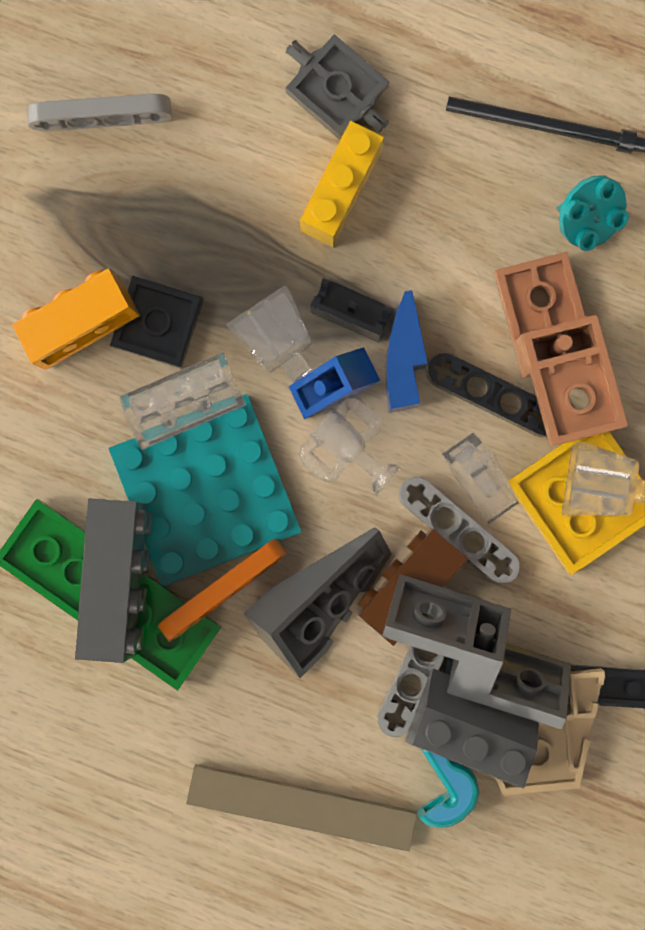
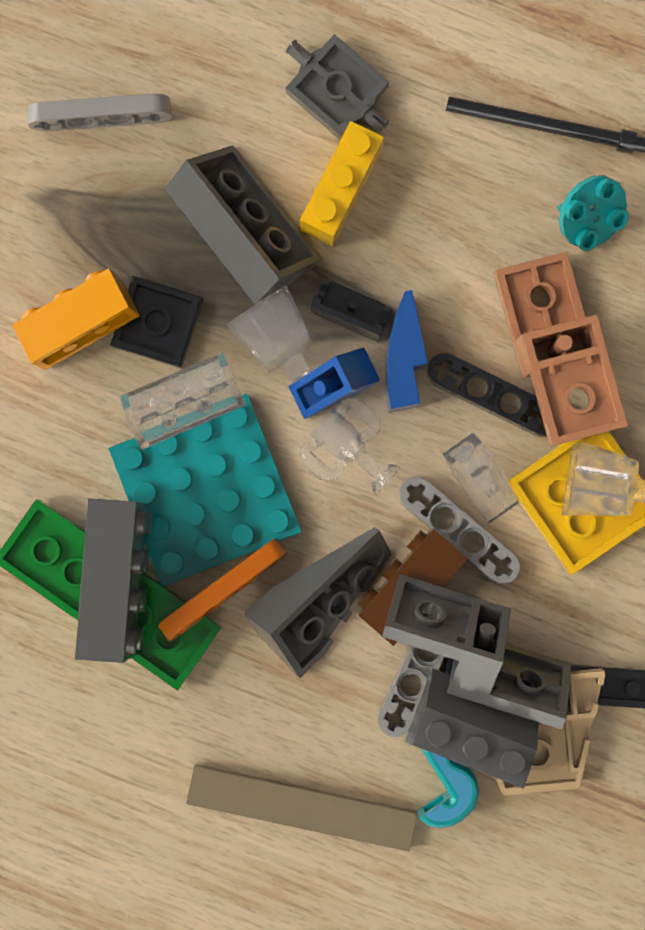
(242, 222): none -> dark grey slope

